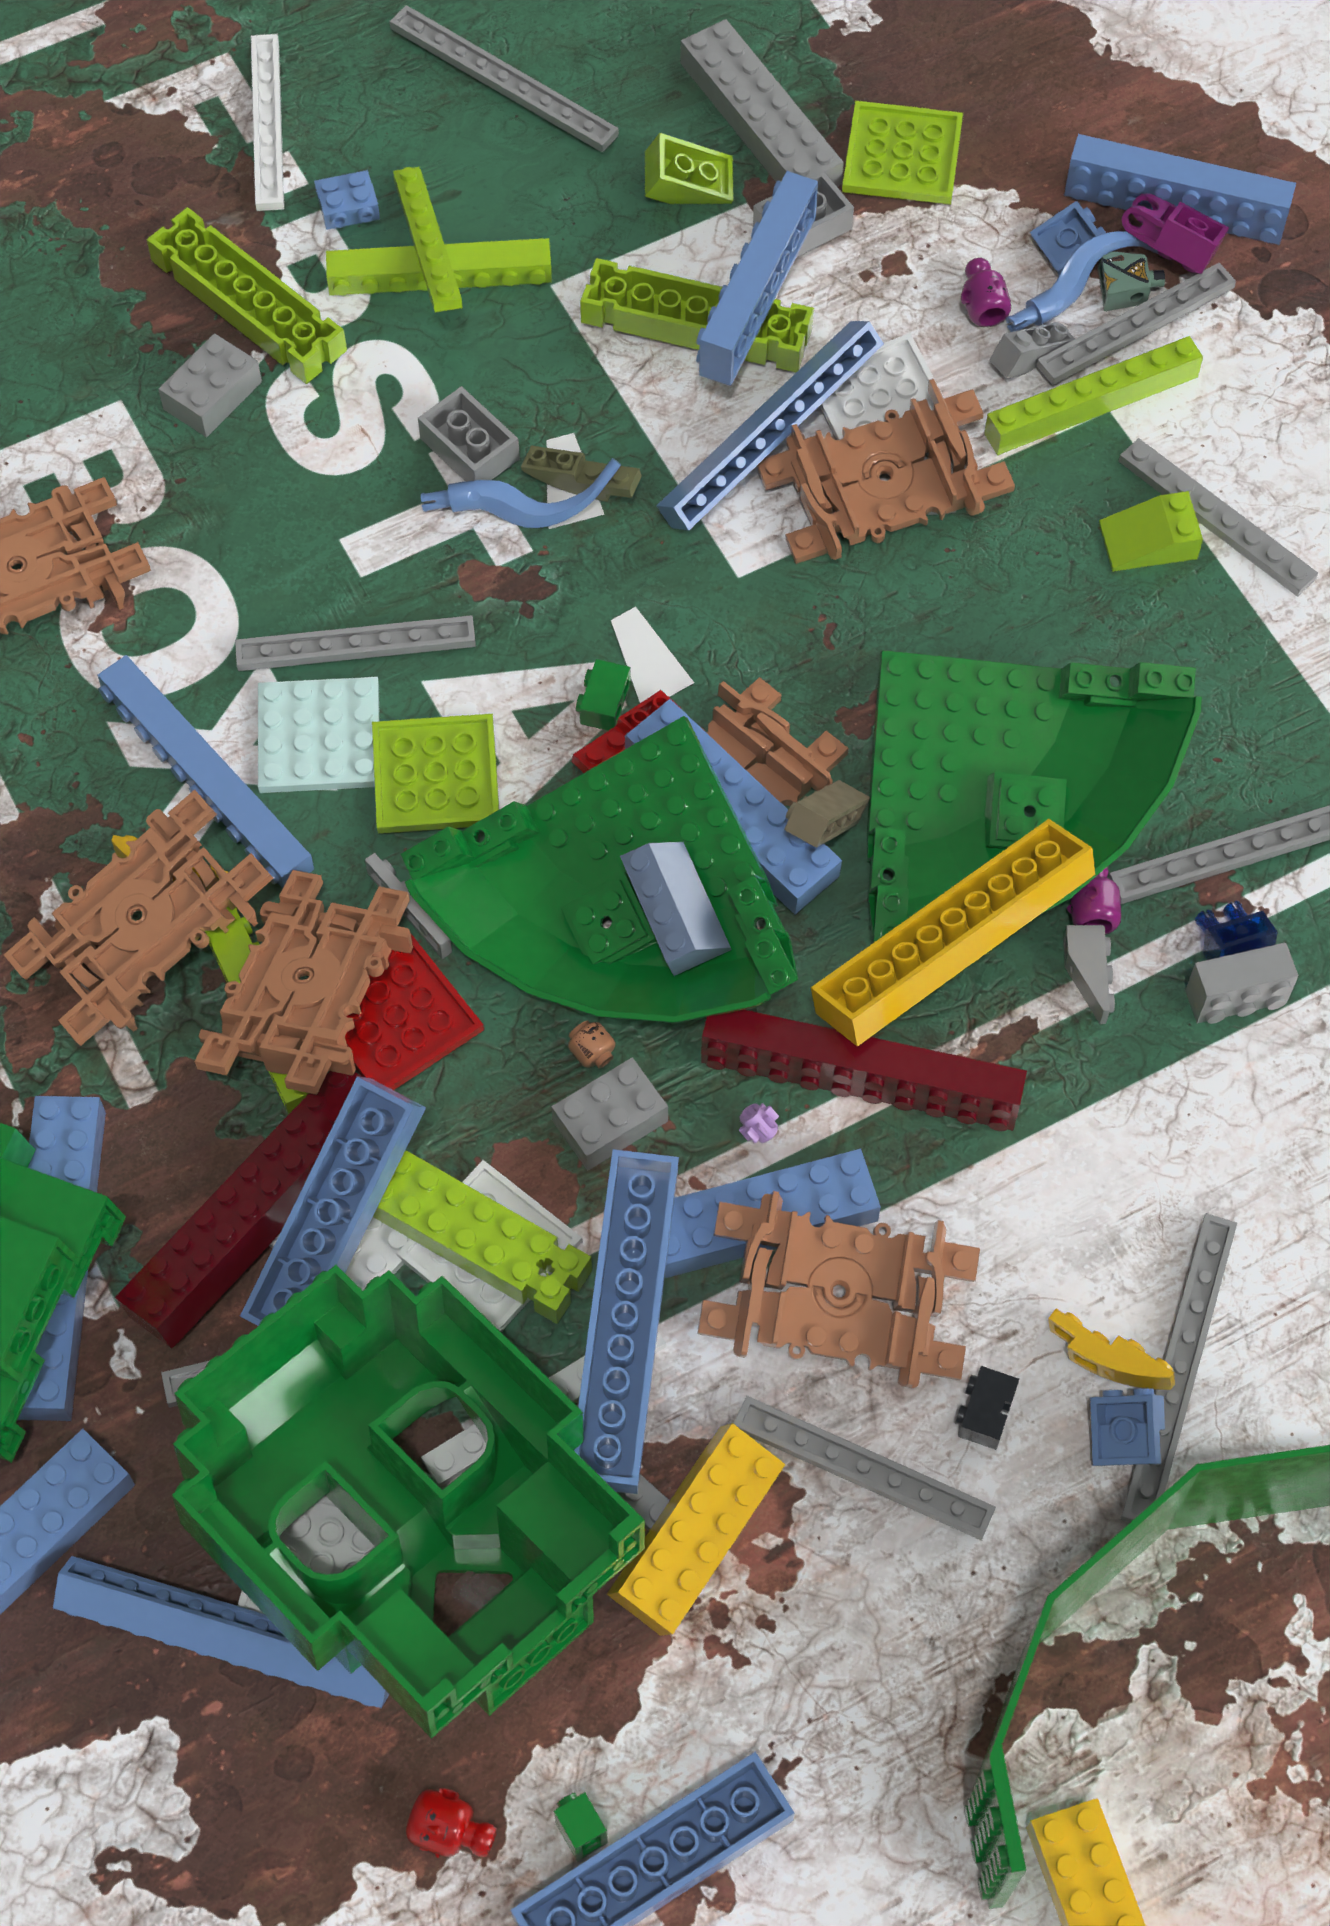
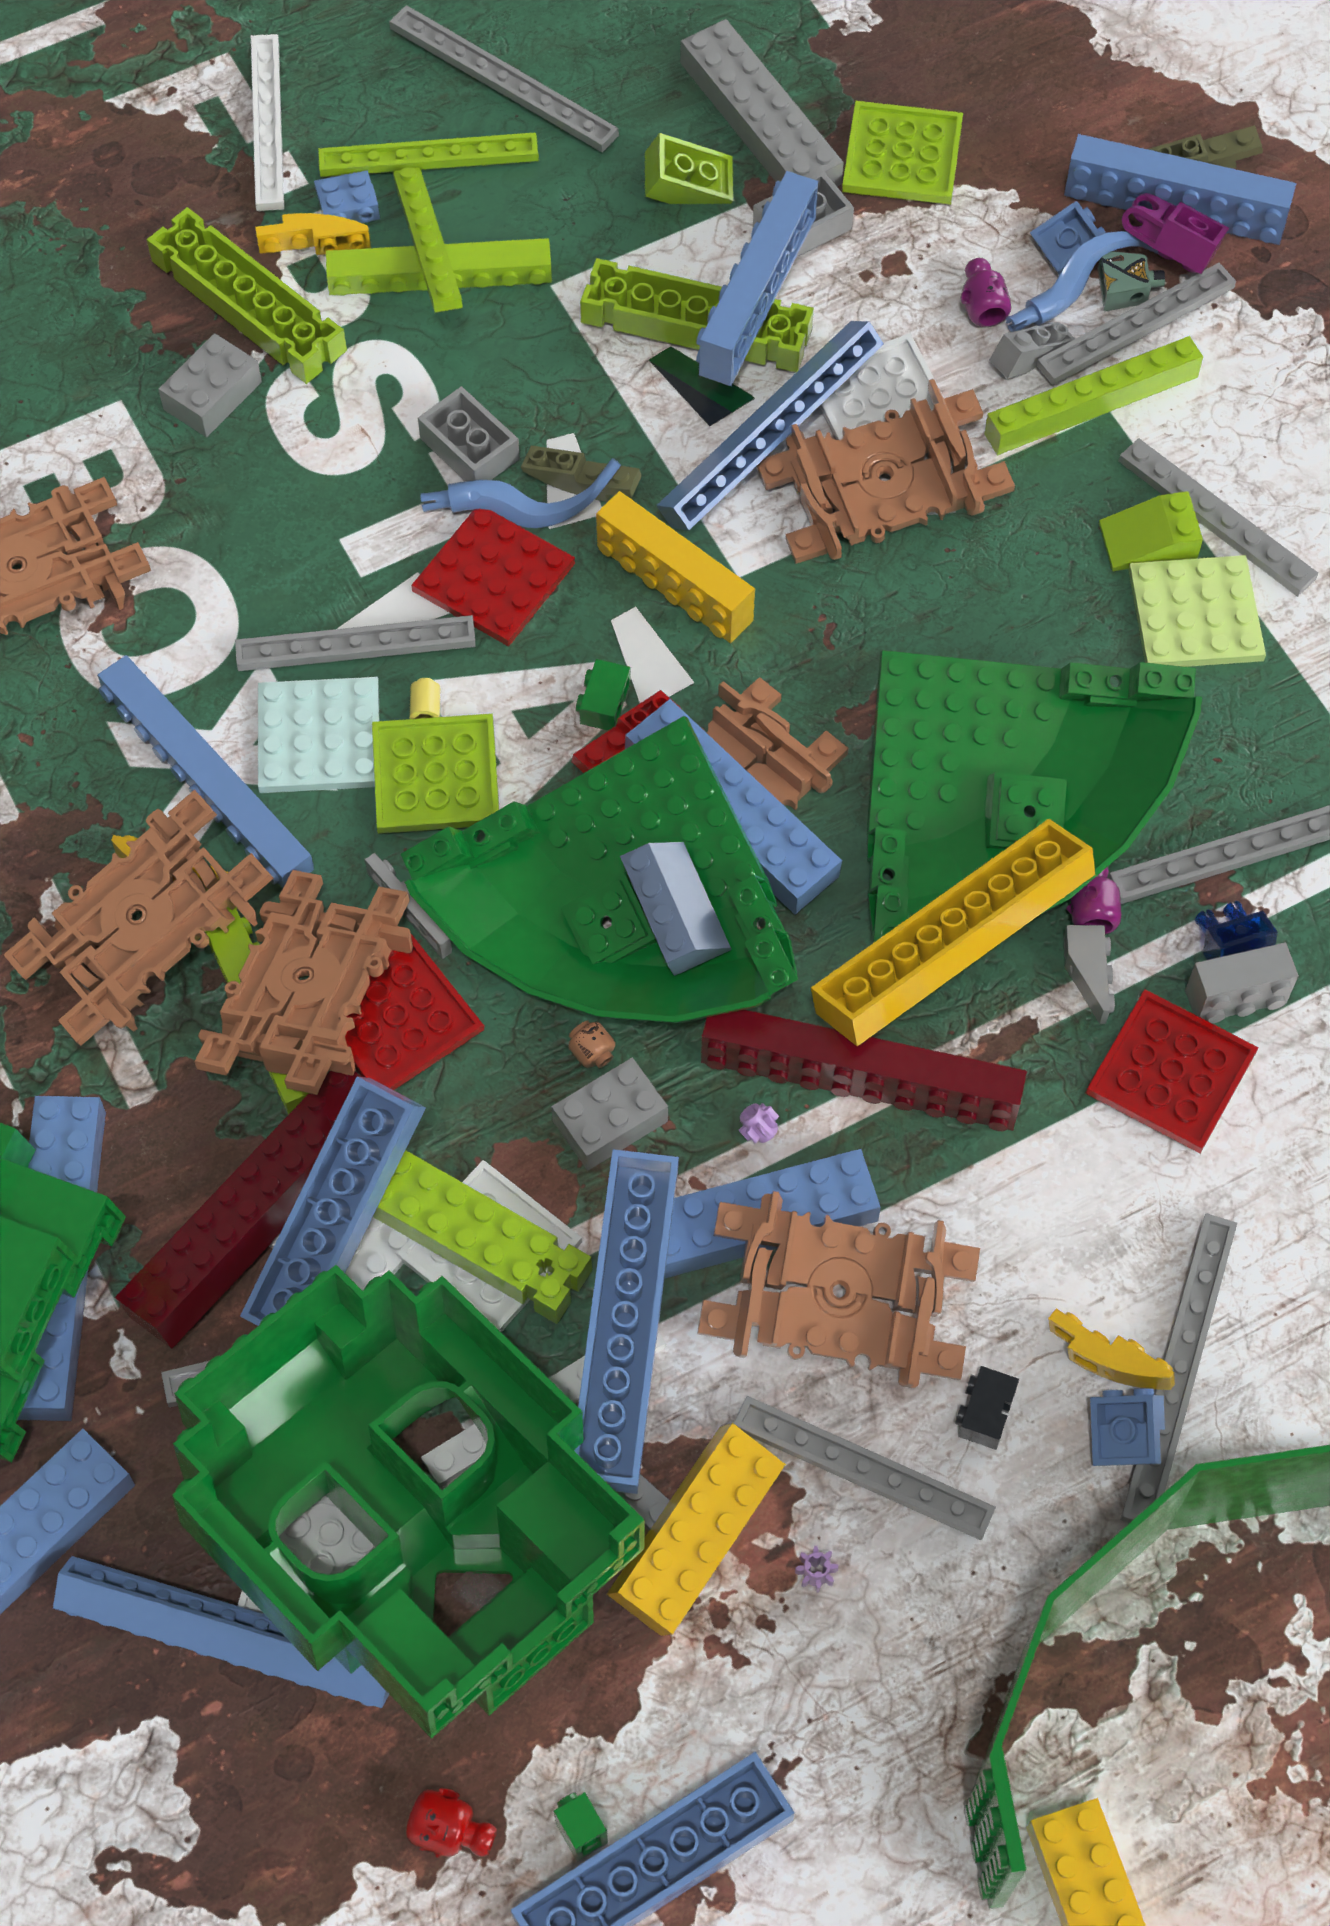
(313, 230): none -> yellow slope
(397, 607): none -> white sticker
(424, 699): none -> light yellow brick
(428, 154): none -> lime plate
(494, 574): none -> red plate
(675, 567): none -> yellow brick
(707, 397): none -> dark green sticker
(818, 1578): none -> lavender gear
(826, 813): dark tan brick -> none
(1172, 1071): none -> red plate
(1197, 611): none -> yellowish green plate
(1218, 150): none -> olive slope

